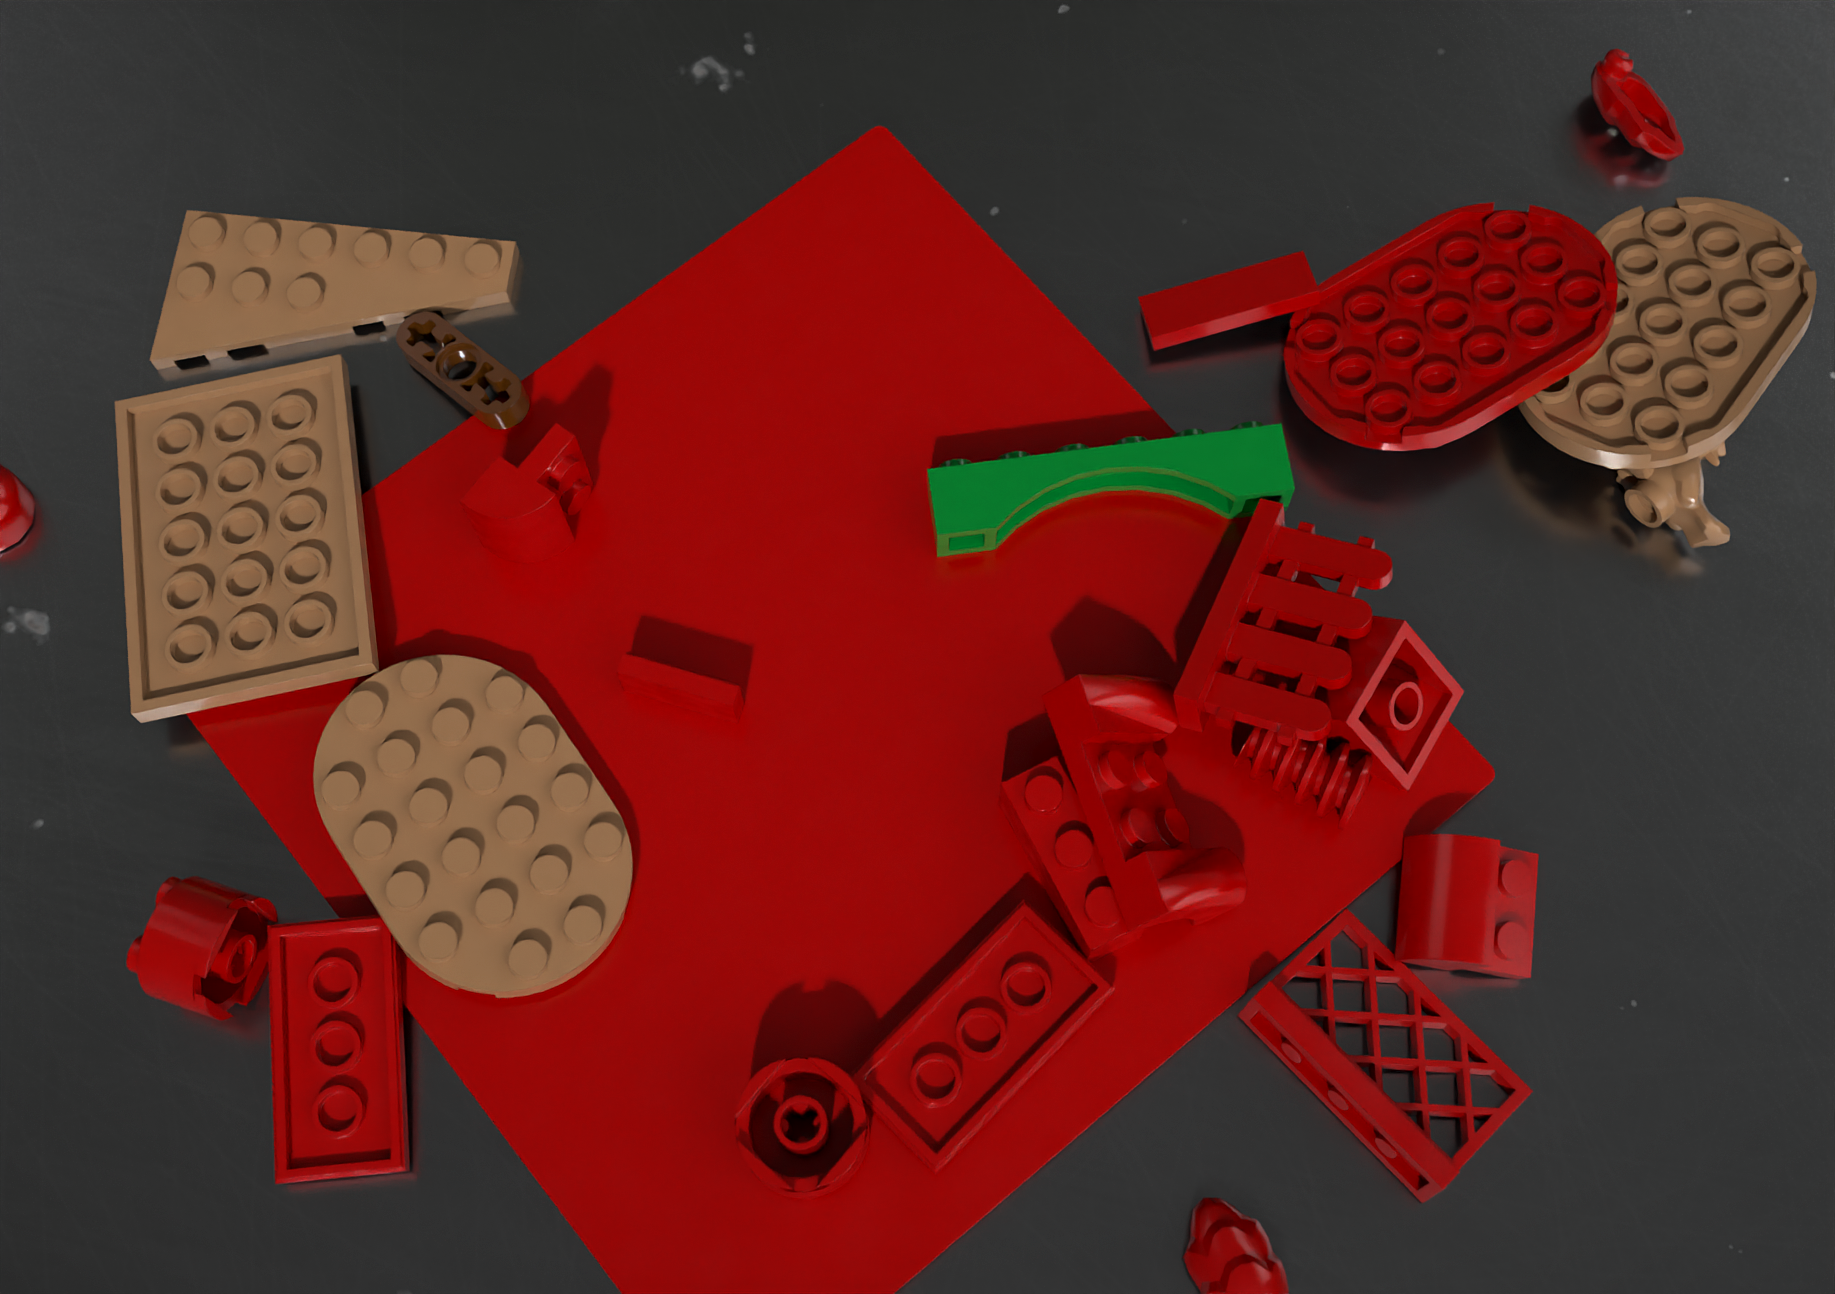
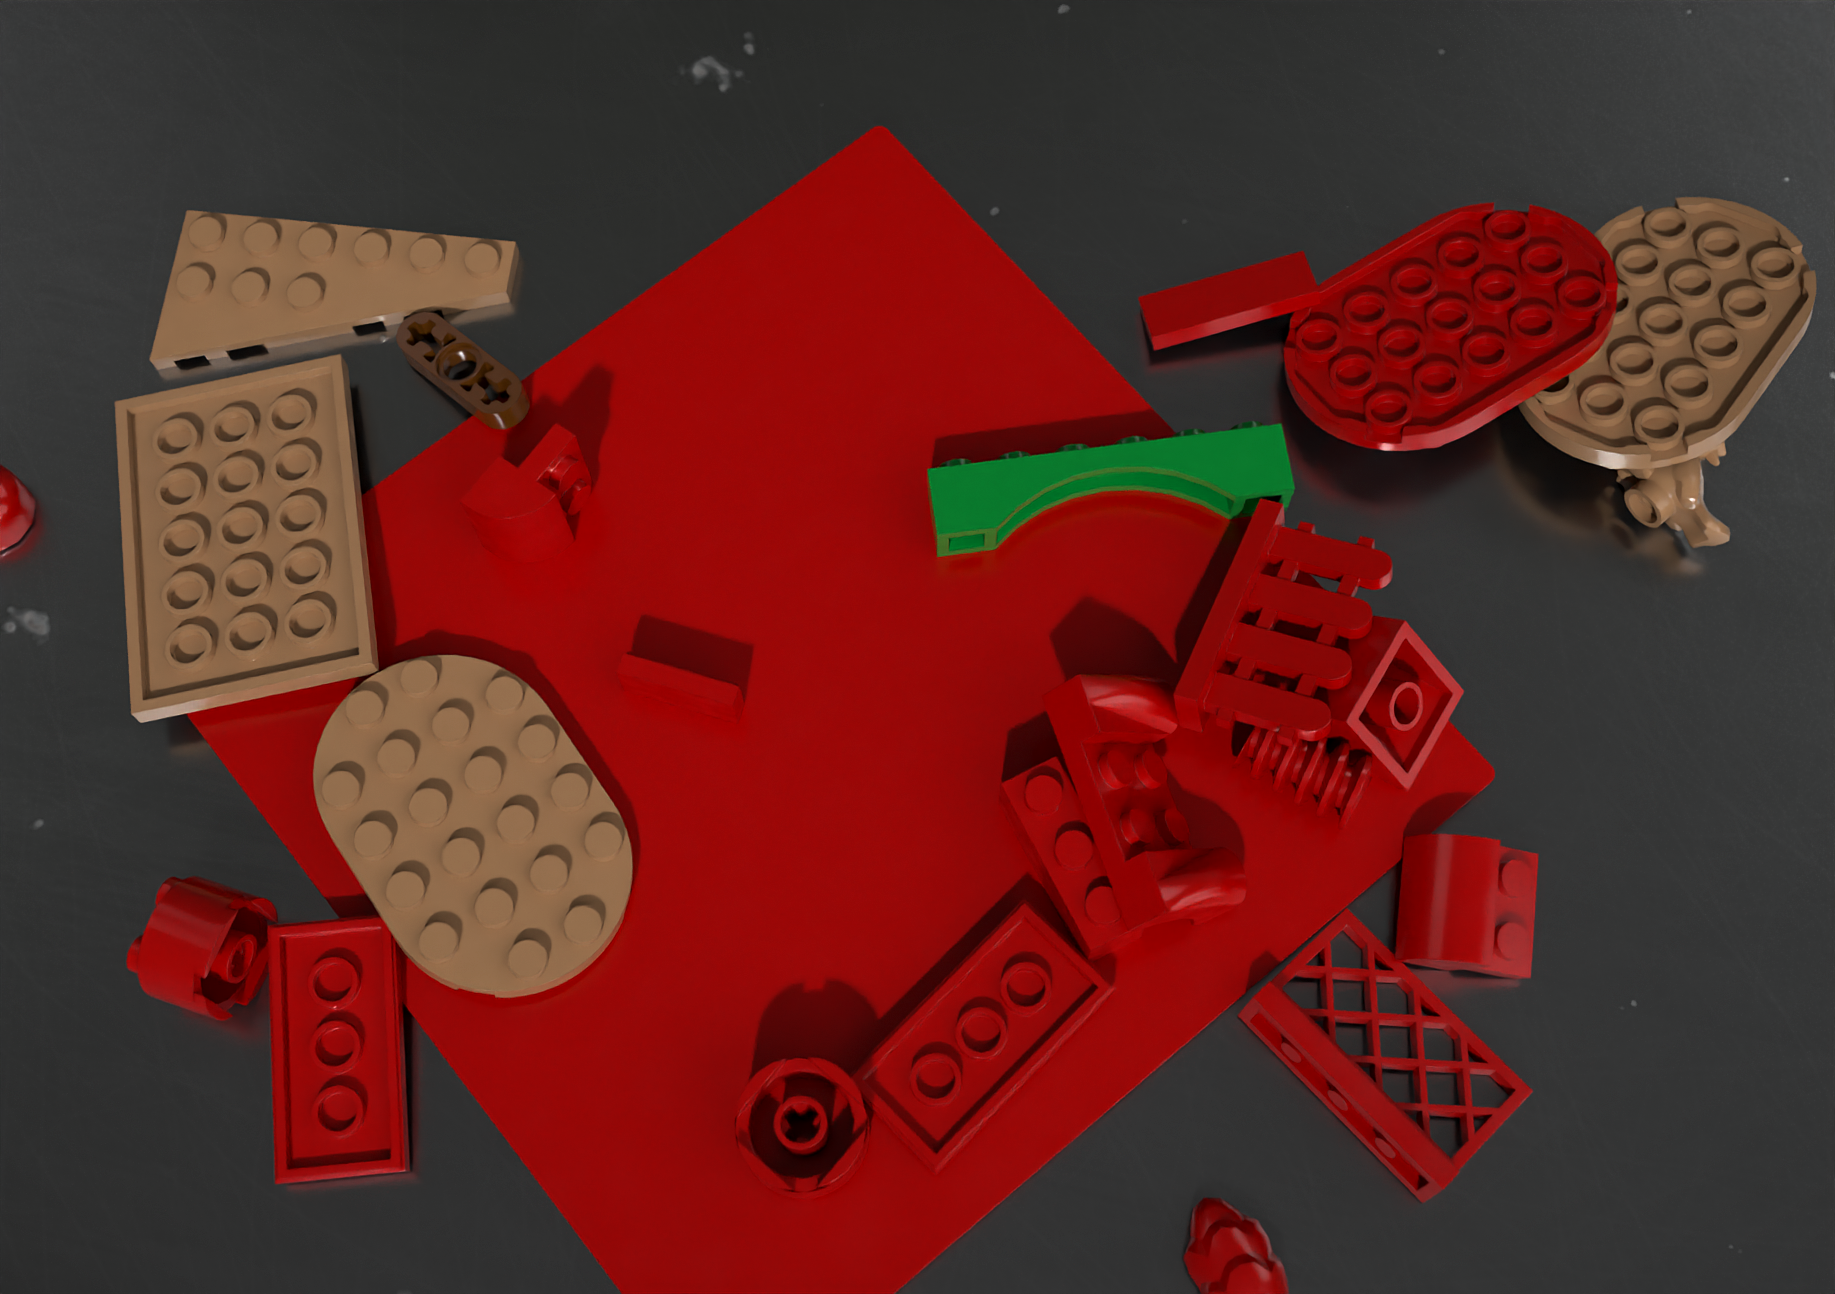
(1634, 106): red arm -> none

